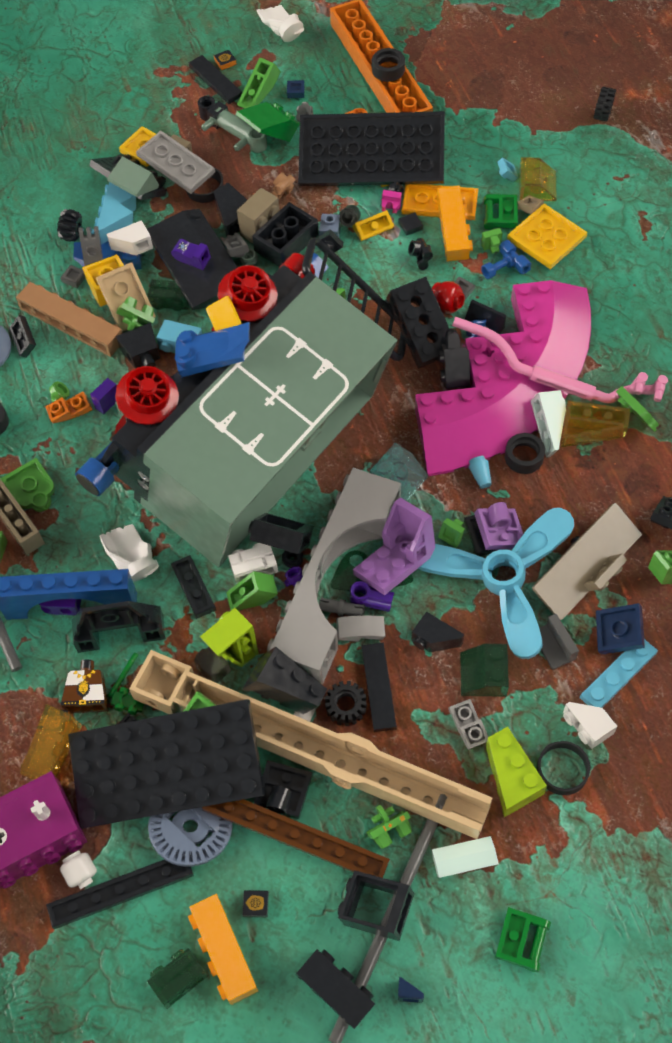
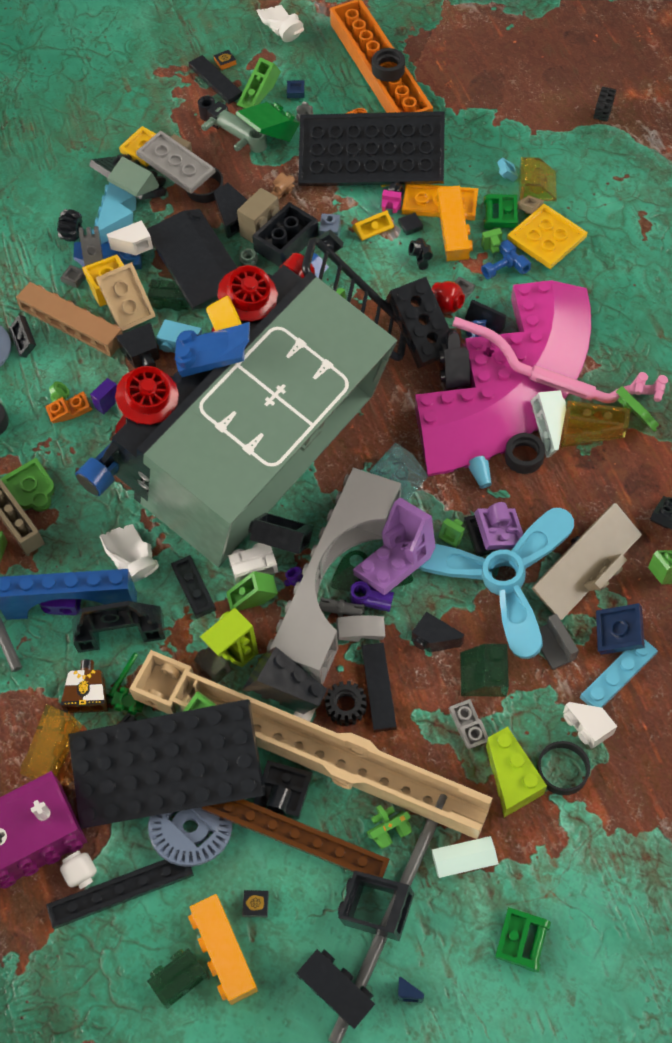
(134, 317): bright green hips -> none
(191, 253): dark purple leg -> none
(235, 245): dark grey hinge -> none
(292, 563): black plate -> none
(349, 215): pearl dark grey brick -> none

